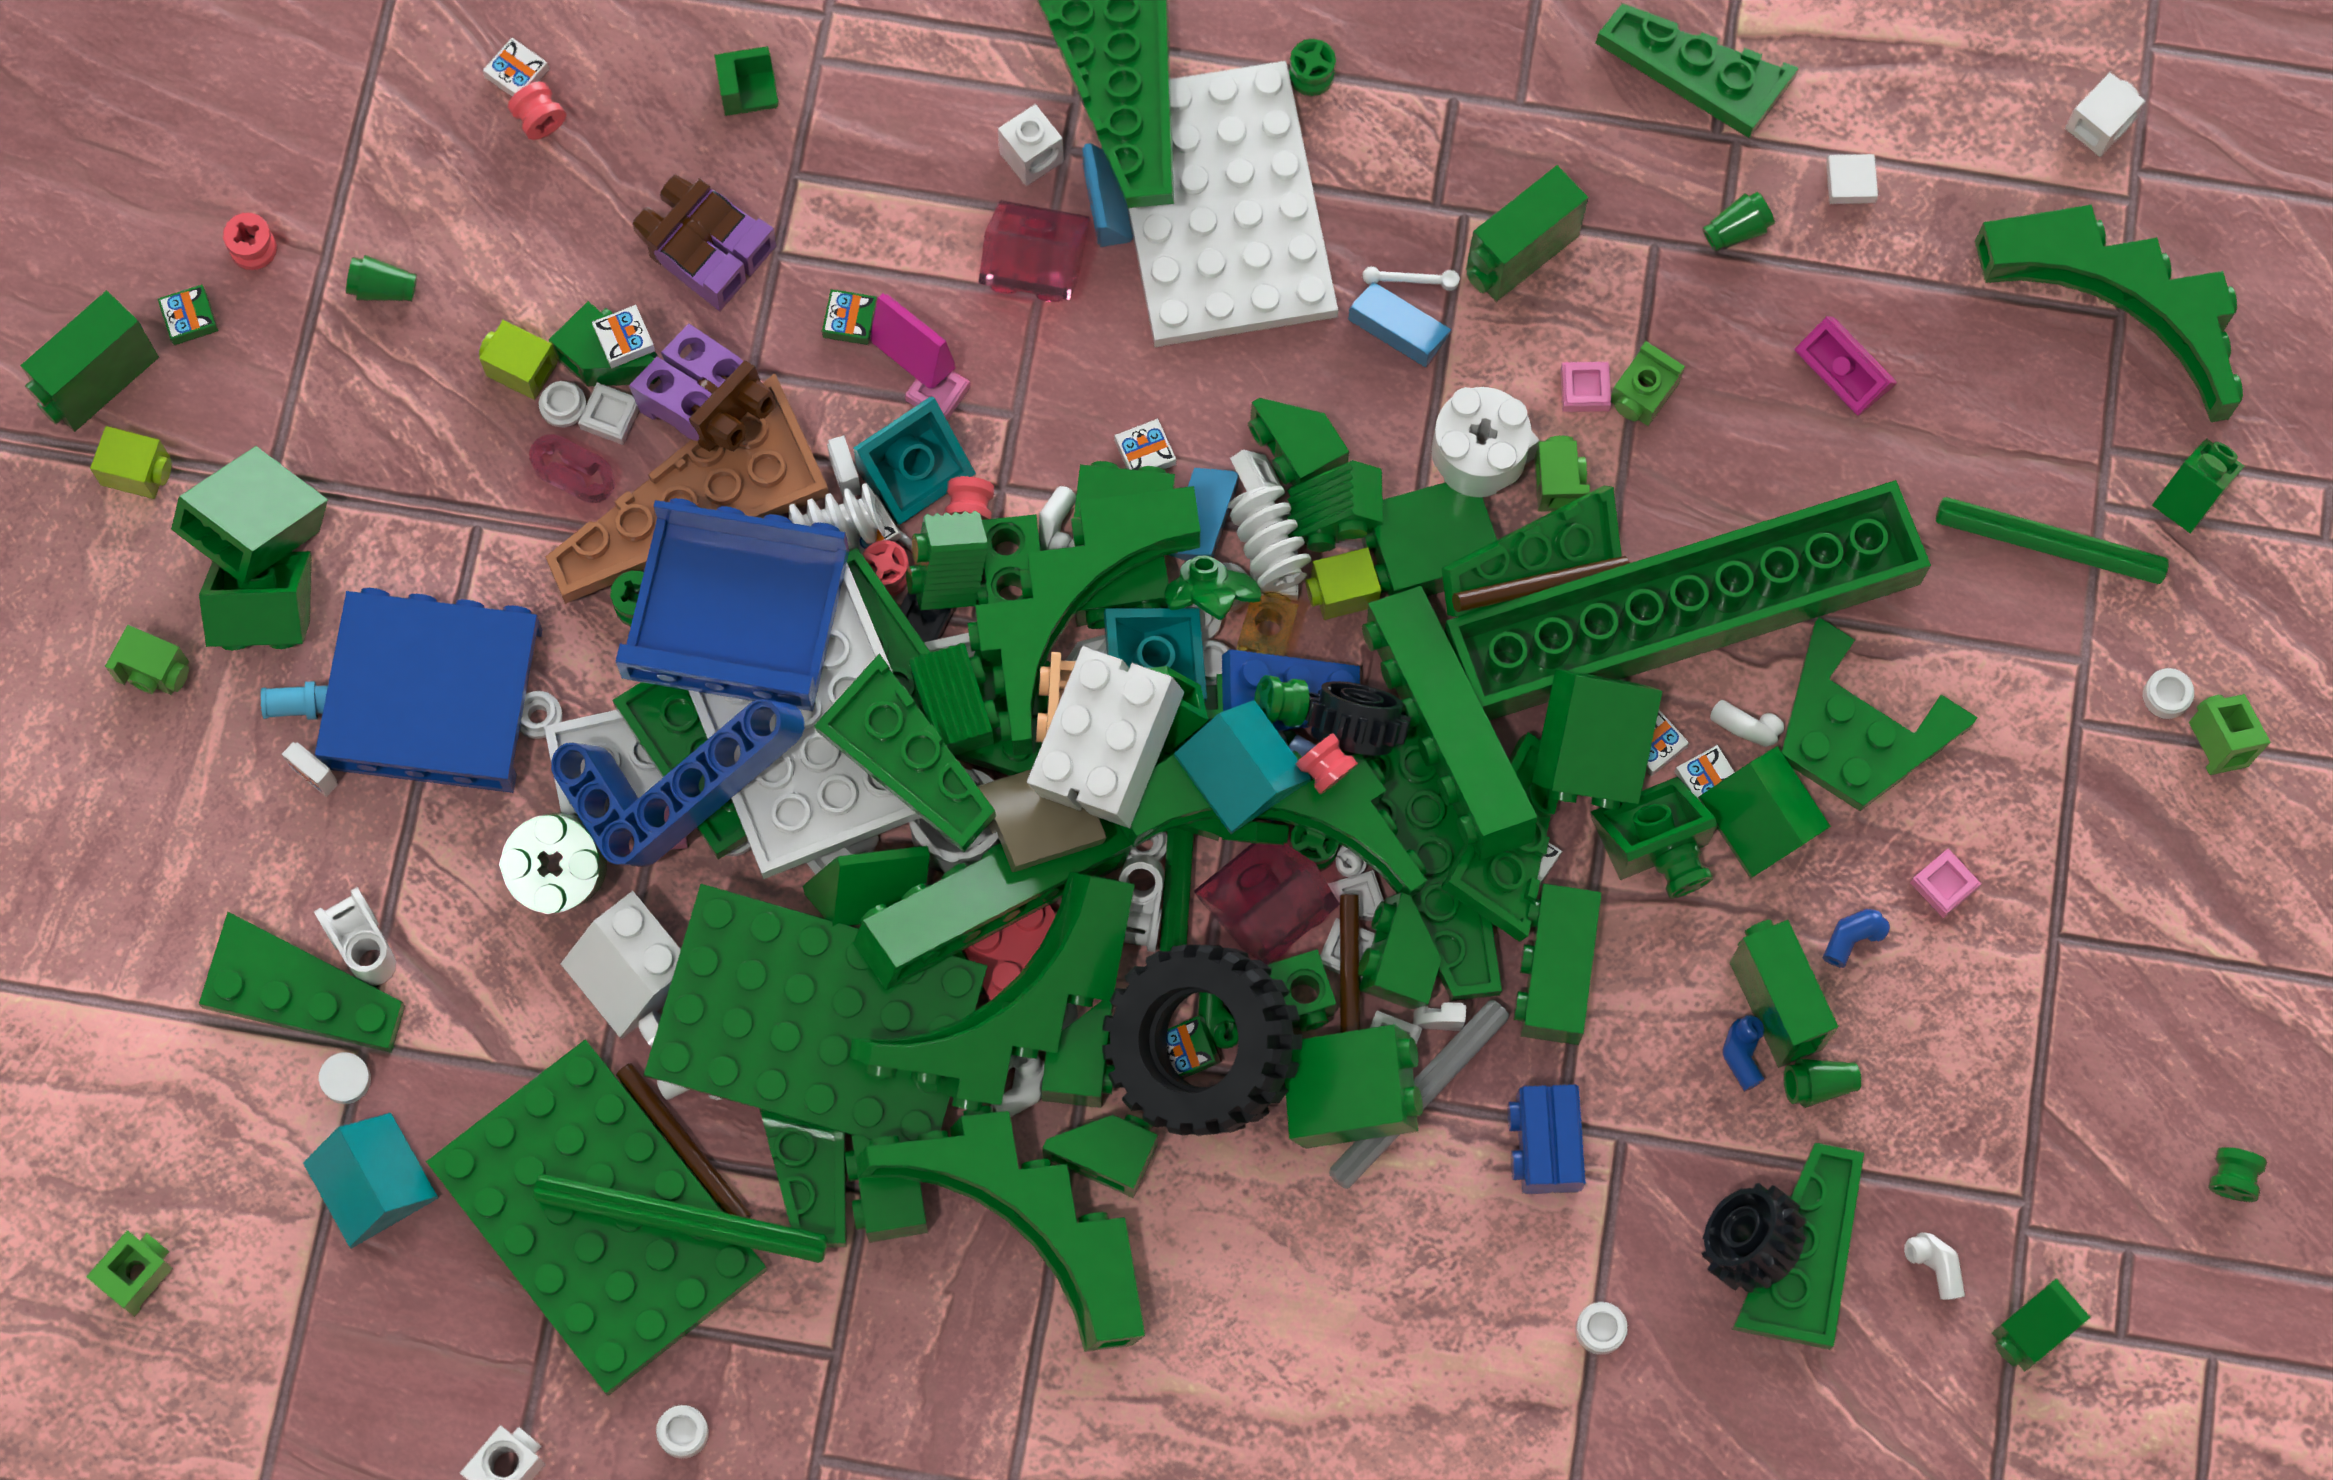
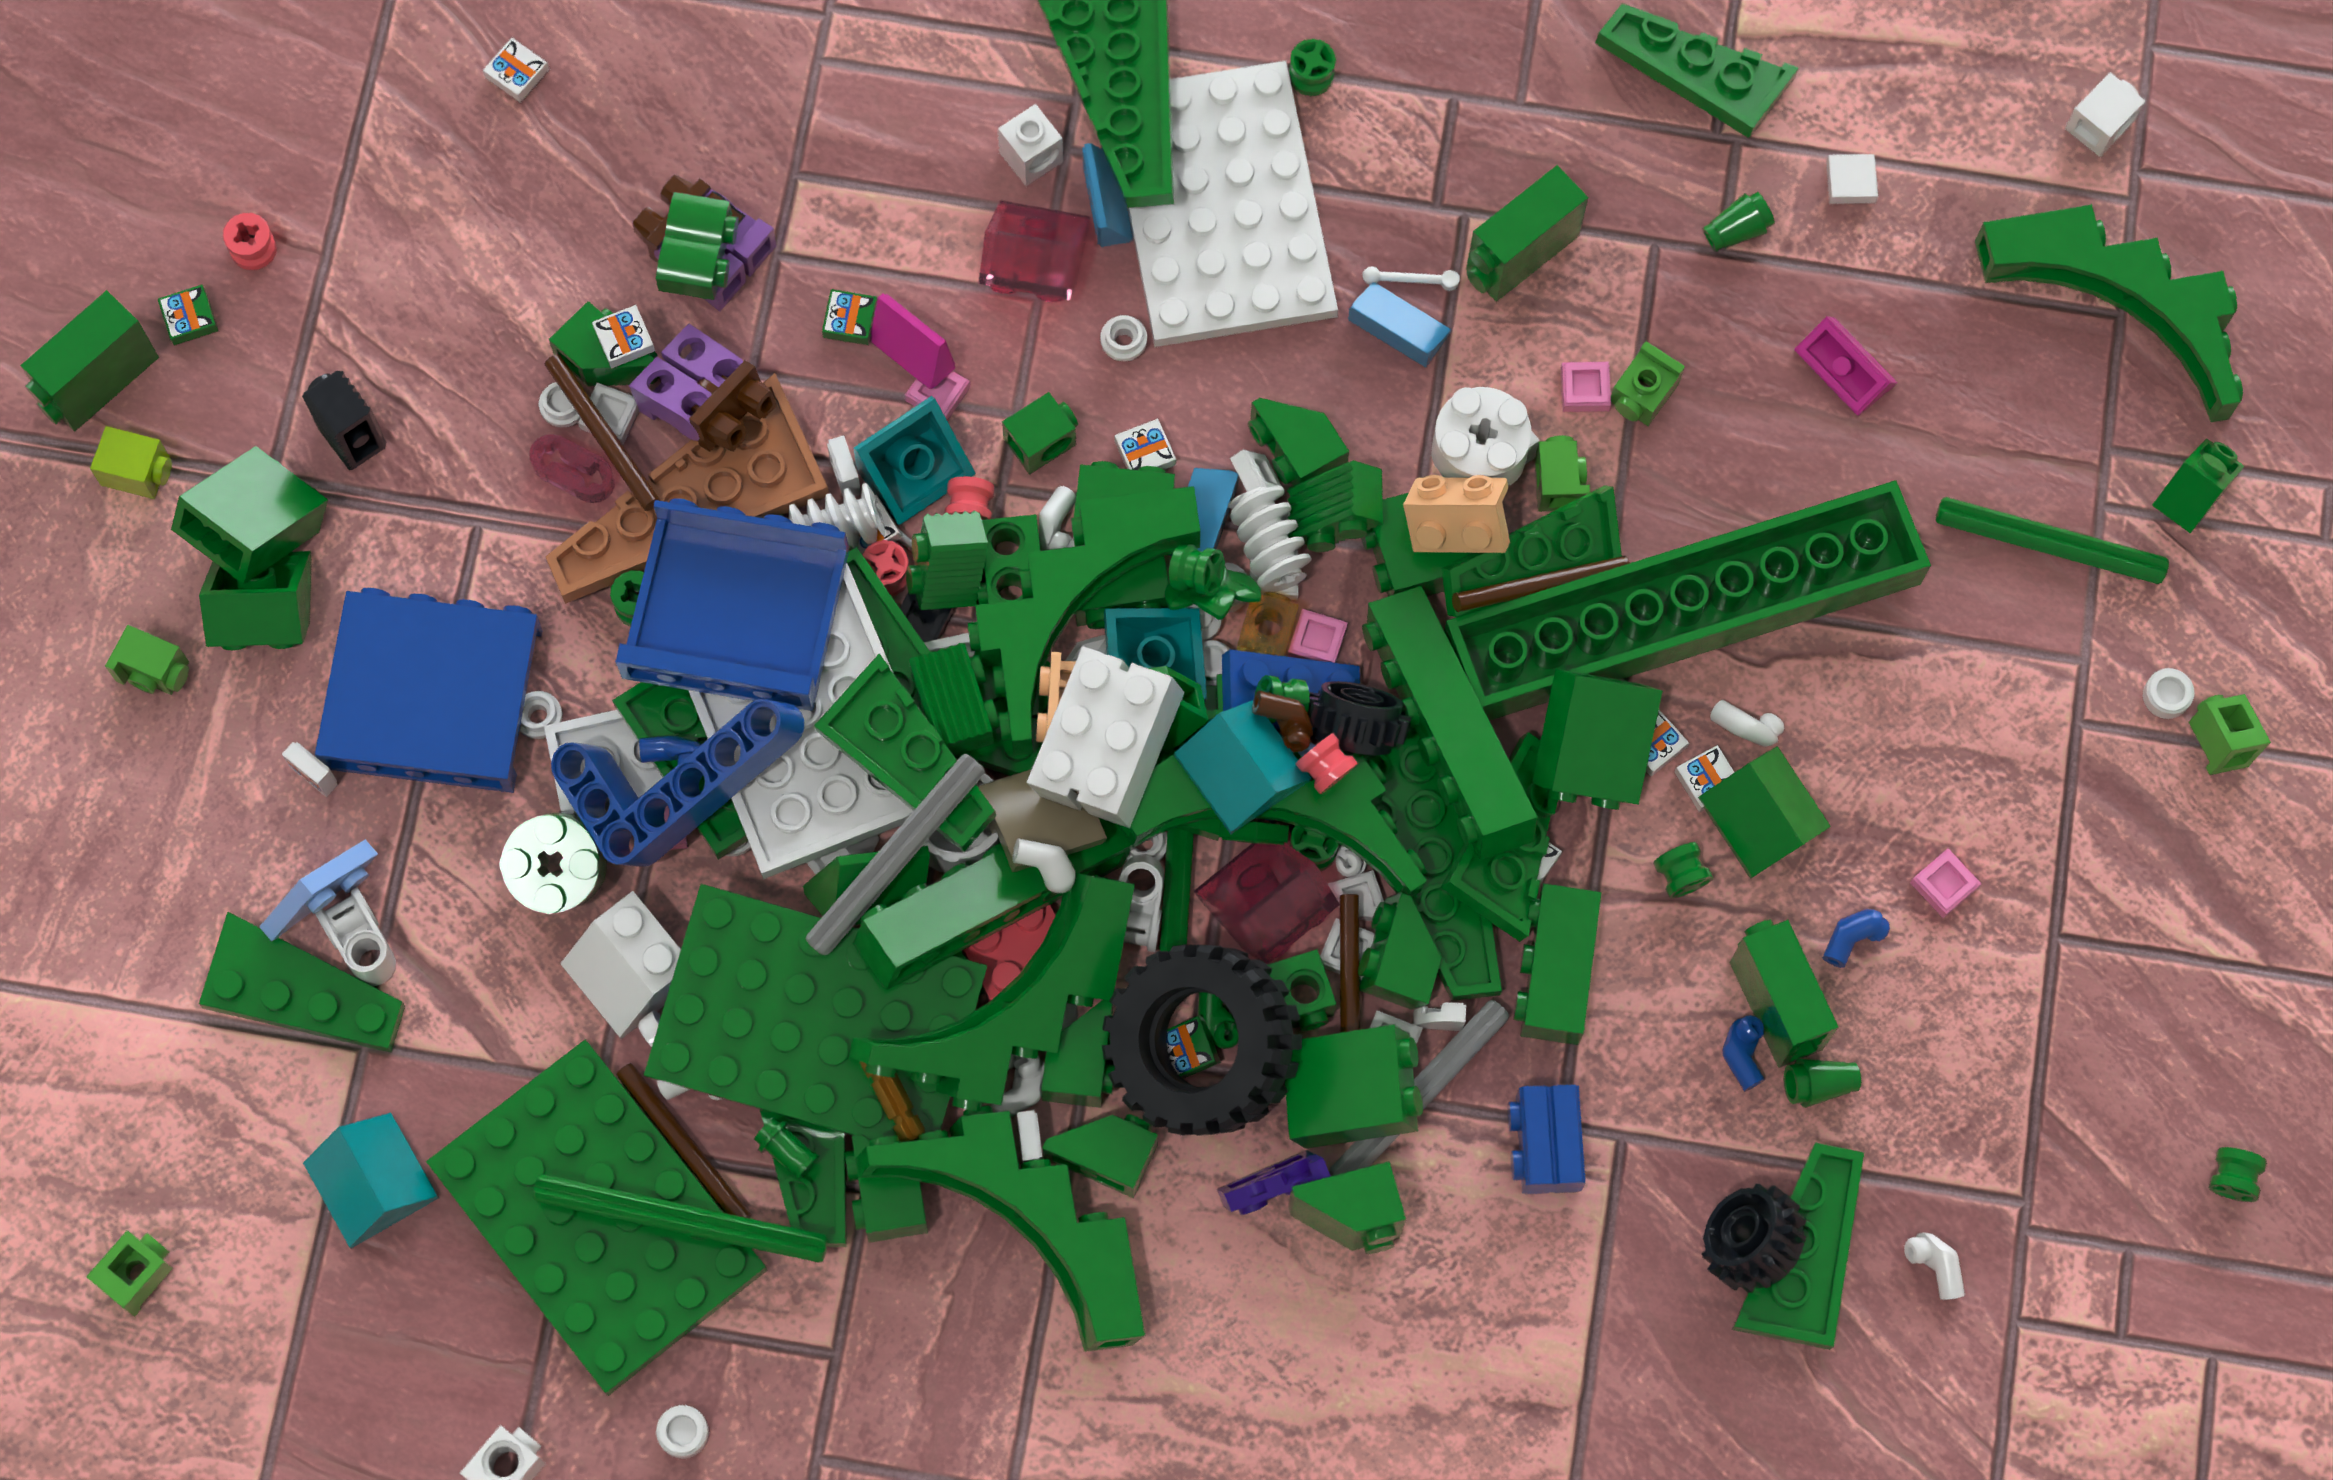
(294, 701): medium azure pin -> none
(320, 888): none -> light blue wing
(344, 419): none -> black brick
(344, 1078): white tile -> none
(379, 281): green cone -> none
(517, 359): lime brick -> none
(536, 110): coral wheel -> none
(601, 431): none -> reddish brown bar
(666, 748): none -> blue arm
(695, 246): none -> green brick
(746, 81): green panel -> none
(785, 1148): none -> green pin
(895, 854): none -> light grey axle
(897, 1106): none -> pearl gold axle
(1029, 1136): none -> white tile
(1040, 432): none -> green brick
(1051, 862): none -> white arm
(1123, 326): none -> white plate
(1196, 569): none -> green wheel
(1253, 1190): none -> dark purple wing
(1290, 717): none -> reddish brown arm
(1317, 637): none -> bright pink tile
(1343, 583): lime brick -> none
(1353, 1208): none -> green slope
(1457, 514): none -> light nougat bracket
(1601, 1328): white tile -> none
(1662, 821): green slope -> none
(1850, 743): green wing -> none
(2039, 1326): green slope -> none

